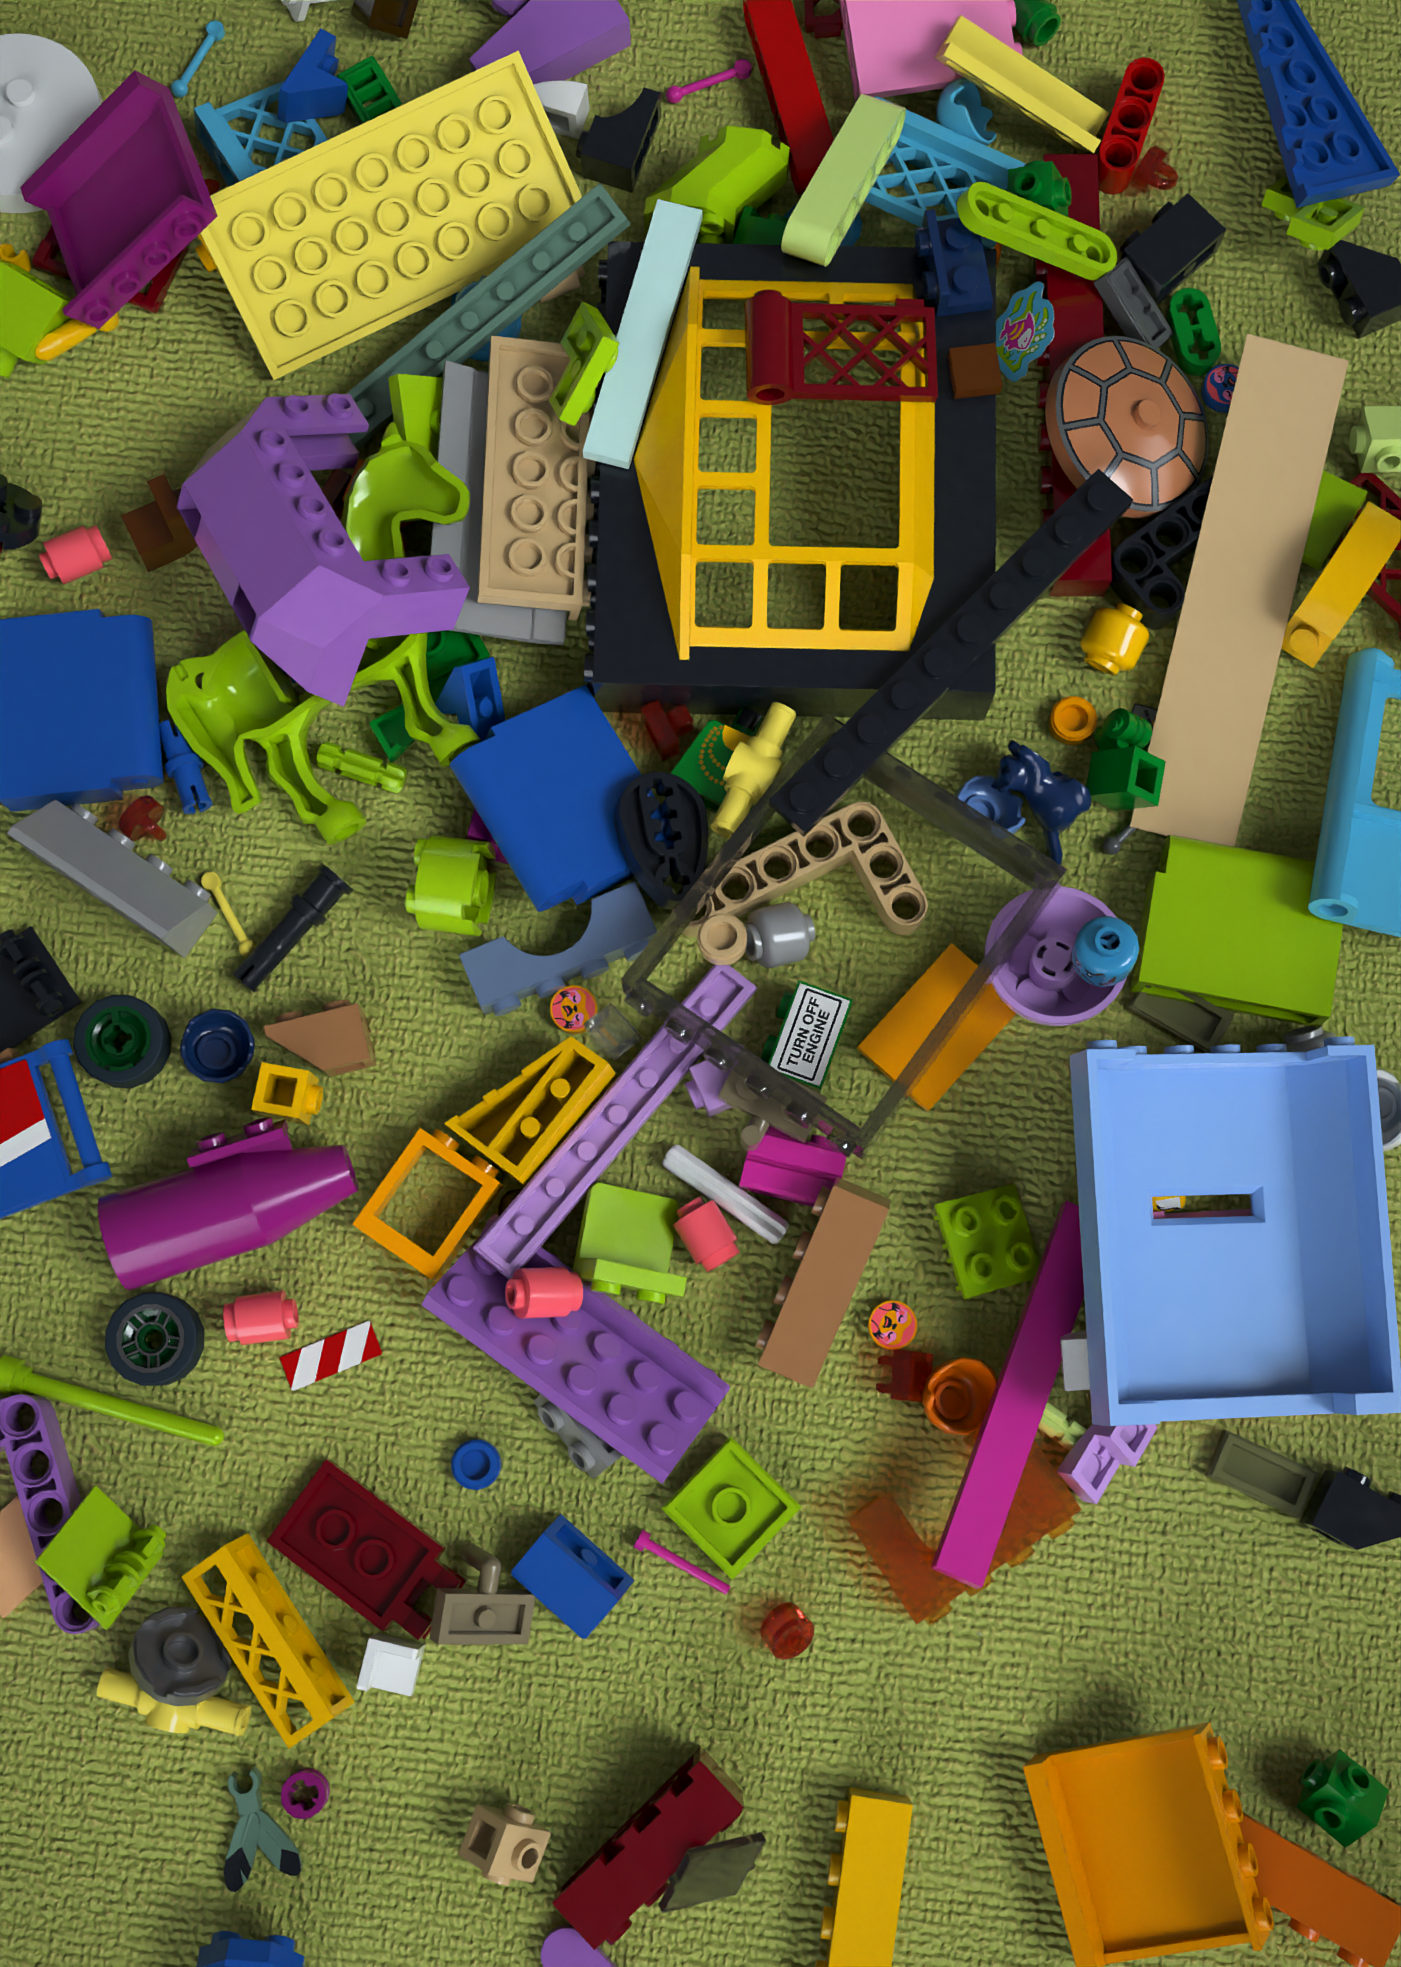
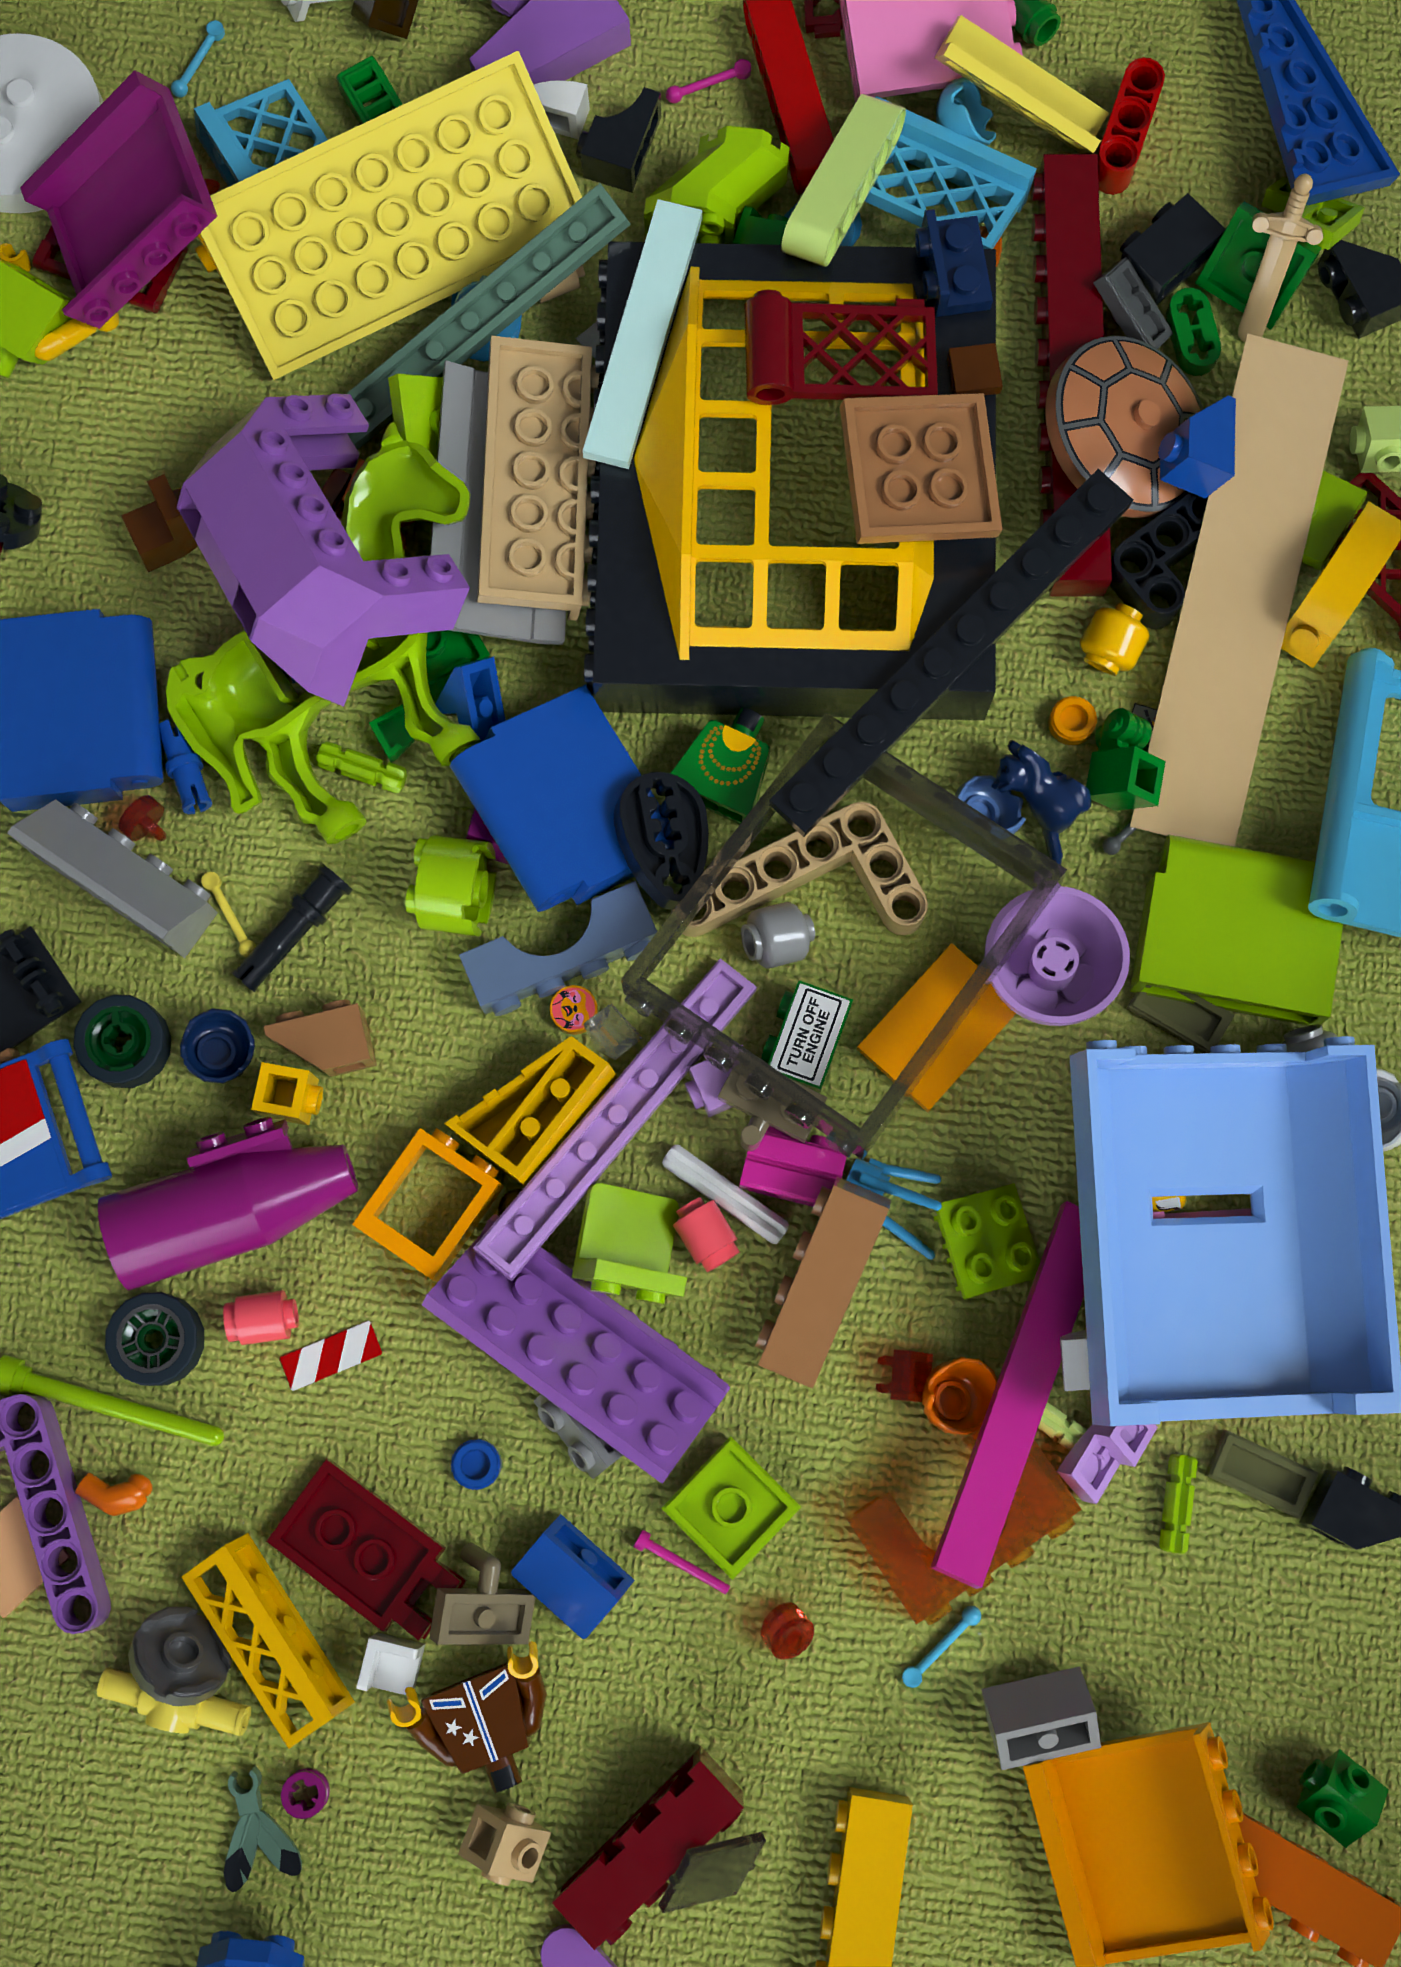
(75, 554): coral brick -> none
(101, 1556): lime hinge -> none
(117, 1498): none -> orange arm
(311, 86): blue slope -> none
(480, 1718): none -> reddish brown torso
(544, 1292): coral brick -> none
(591, 353): lime plate -> none
(666, 728): clear red tile -> none
(722, 939): tan tile -> none
(753, 769): light yellow pin -> none
(874, 1177): none -> dark azure plant
(892, 1325): tile -> none
(913, 1675): none -> medium azure hinge
(920, 468): none -> medium nougat plate
(1024, 331): sticker -> none
(1036, 231): lime plate -> none
(1041, 1718): none -> light grey brick
(1042, 185): green brick -> none
(1104, 951): dark azure head -> none
(1150, 168): clear red tile -> none
(1178, 1503): none -> lime axle
(1201, 450): none -> blue slope
(1219, 387): tile -> none
(1236, 261): none -> green tile
(1285, 231): none -> tan sword

